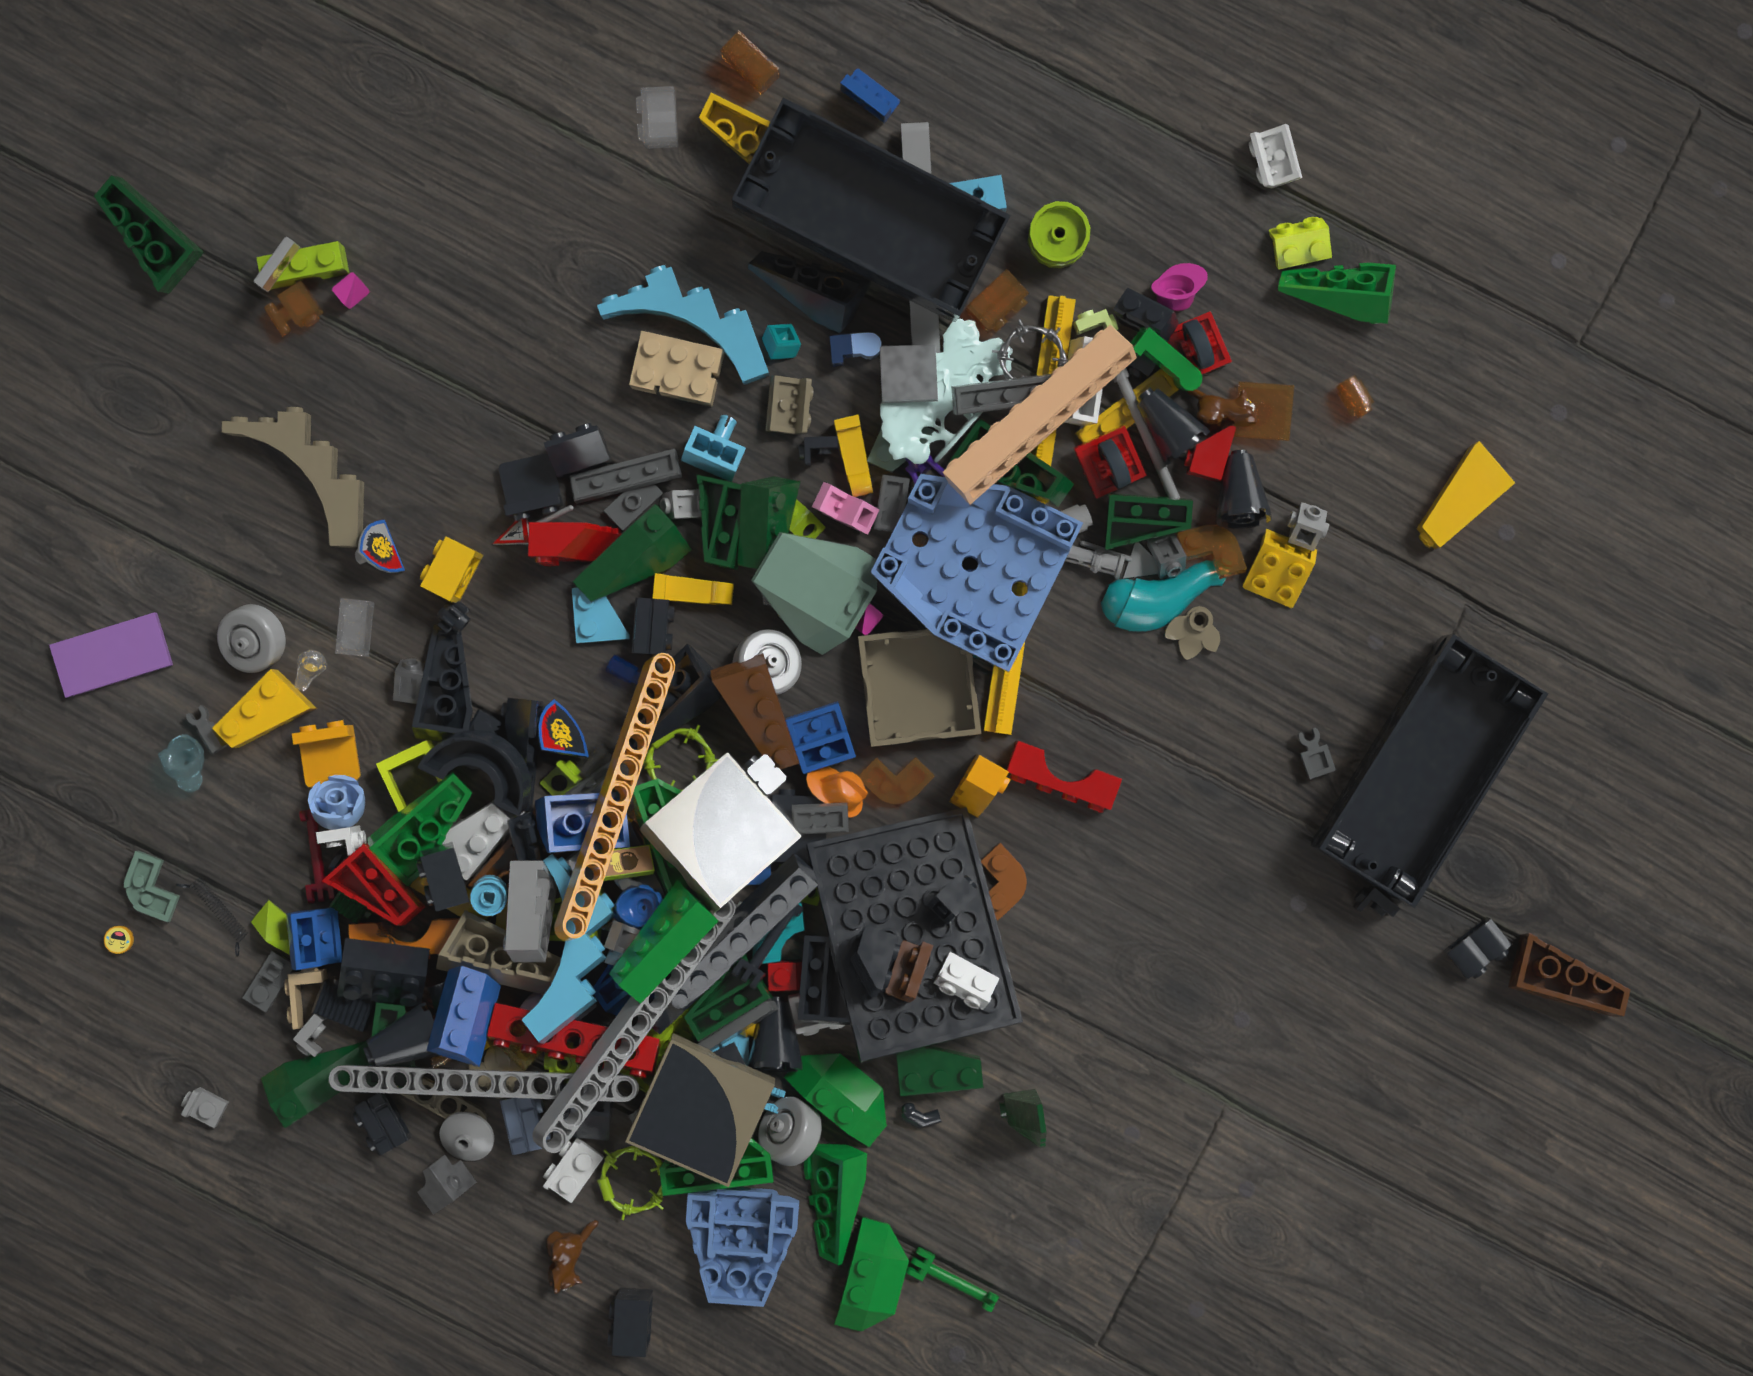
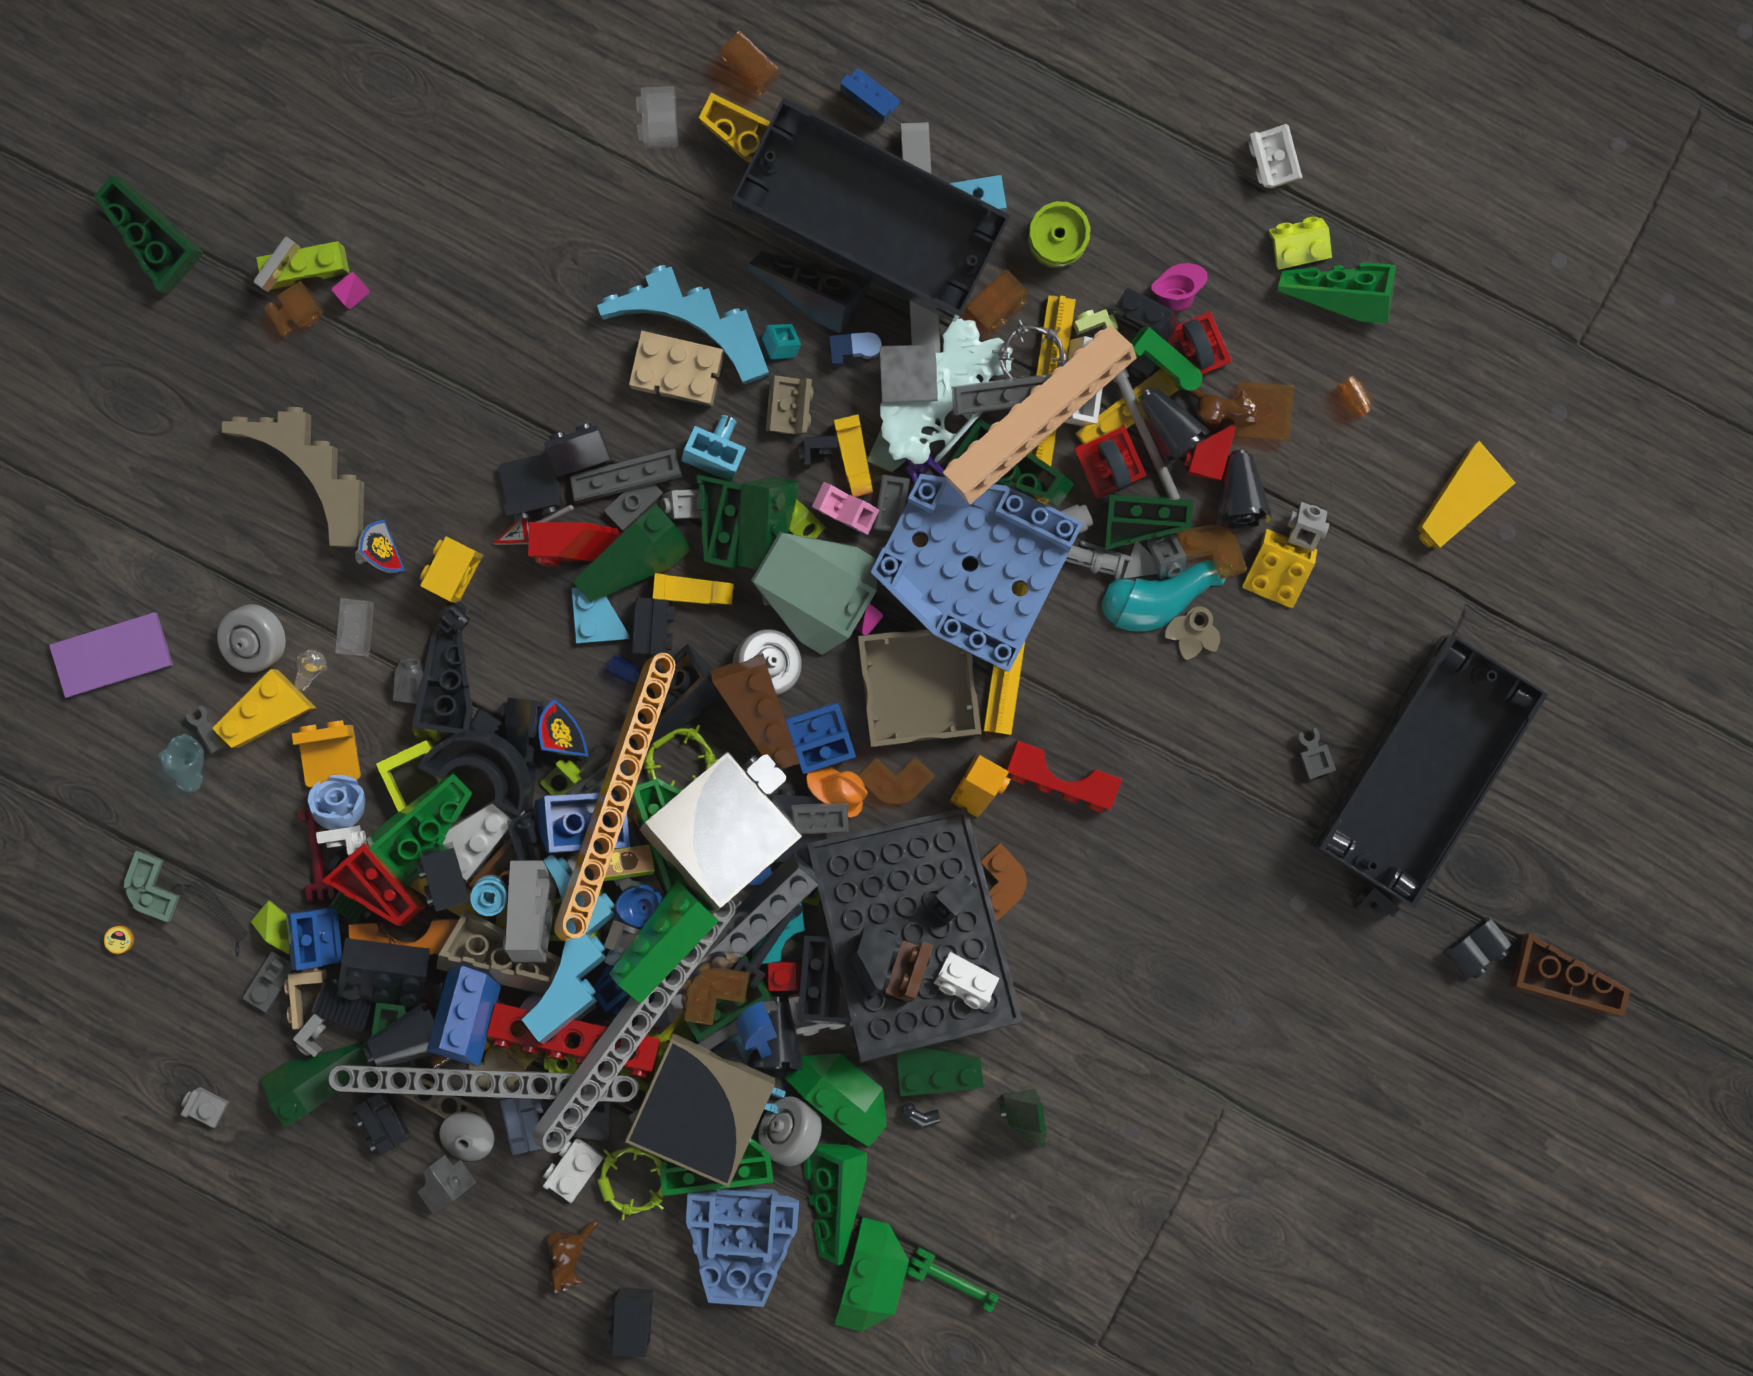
(711, 985): none -> clear orange plate
(756, 1029): none -> blue brick

